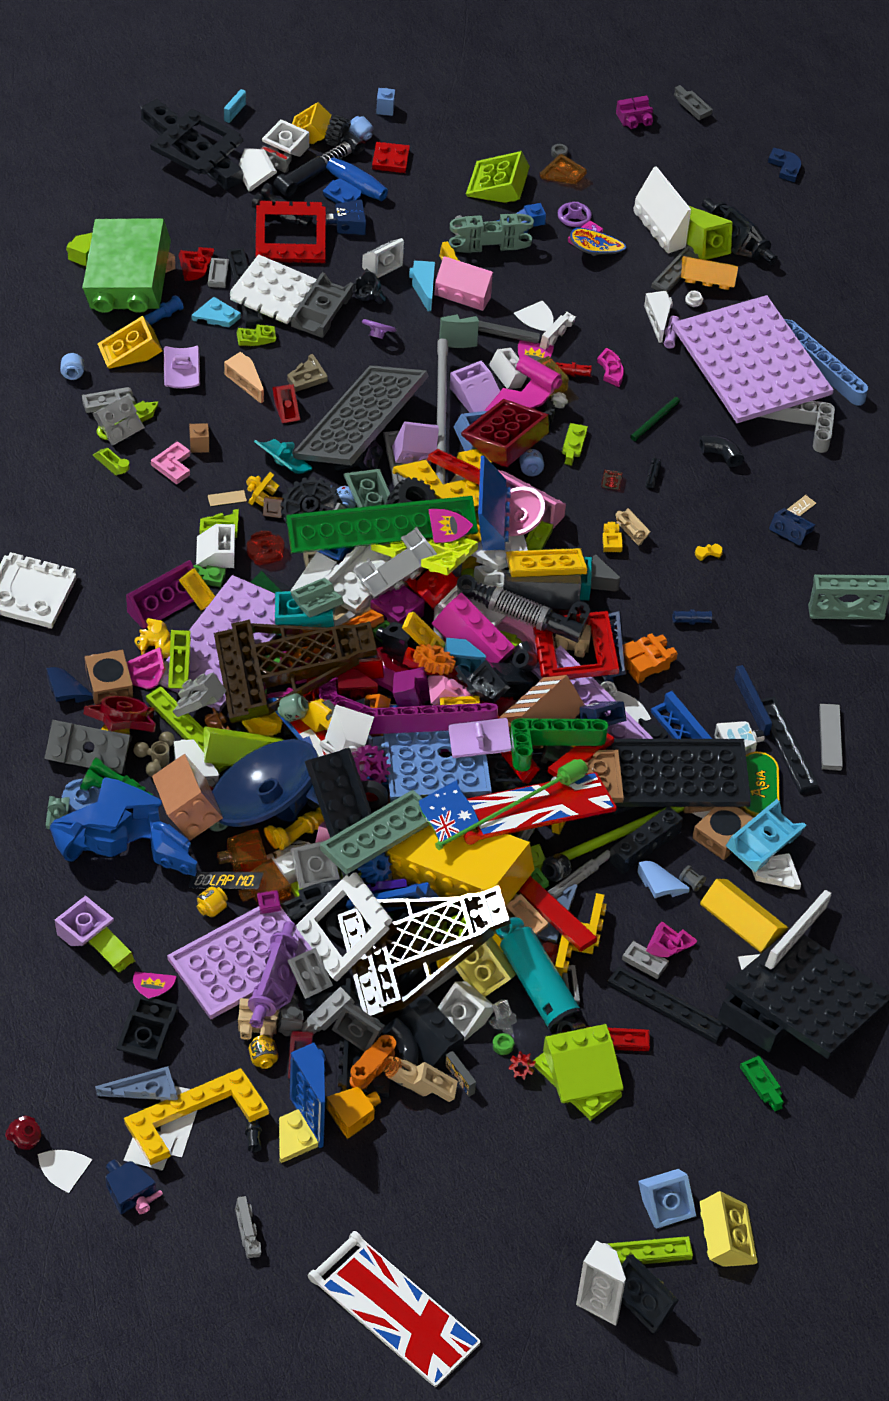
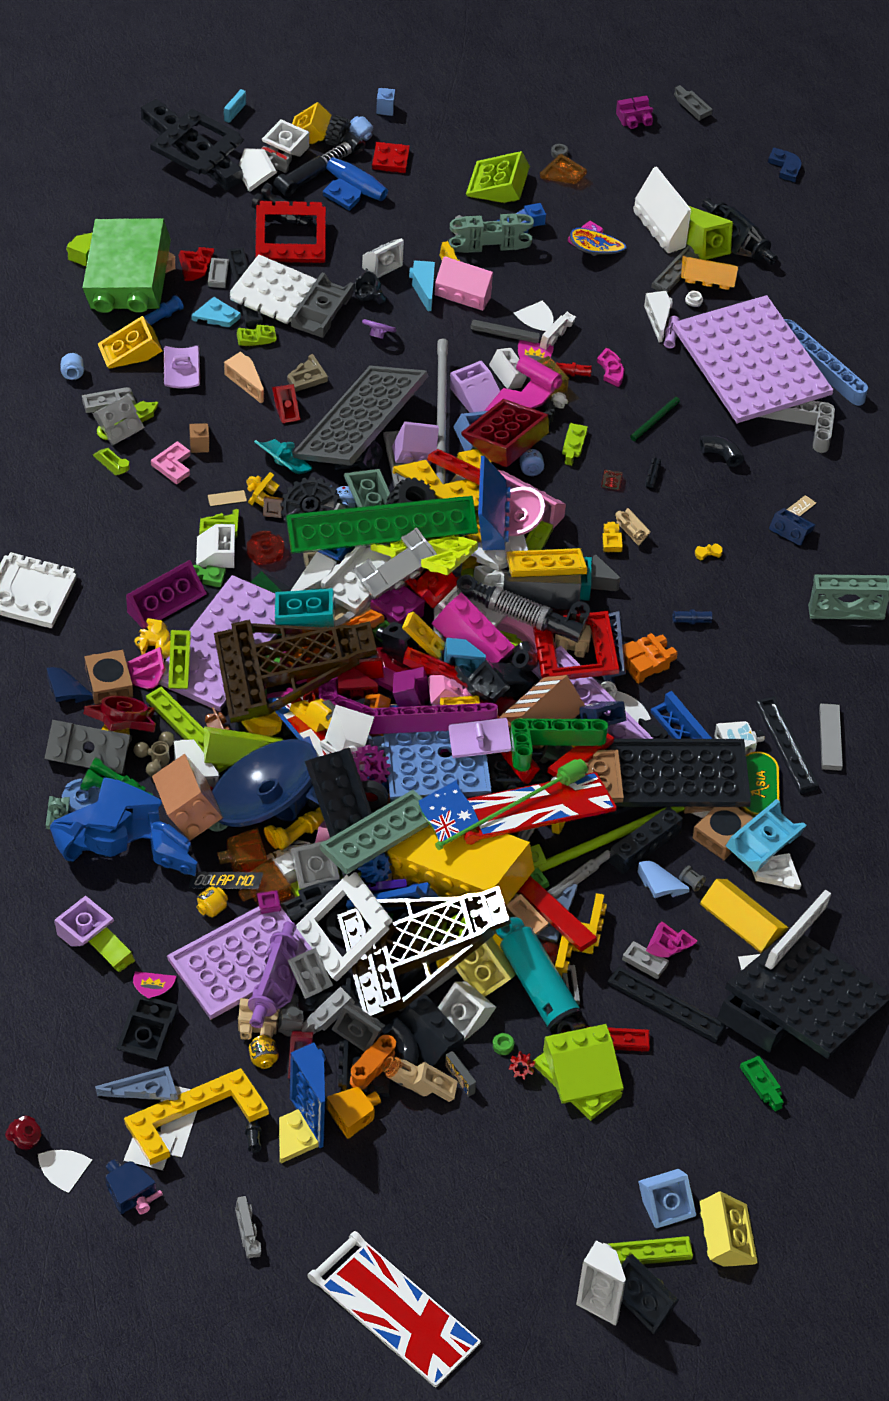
(197, 588): yellow tile -> none
(199, 693): light grey brick -> none
(293, 707): sand green head -> none
(317, 597): sand green slope -> none
(348, 218): dark blue torso -> none
(434, 659): orange gear -> none
(448, 525): dark pink sticker -> none
(459, 332): sand green slope -> none
(503, 1018): clear piece -> none
(556, 867): black head -> none
(574, 212): medium lavender piece -> none
(753, 700): dark blue tile -> none

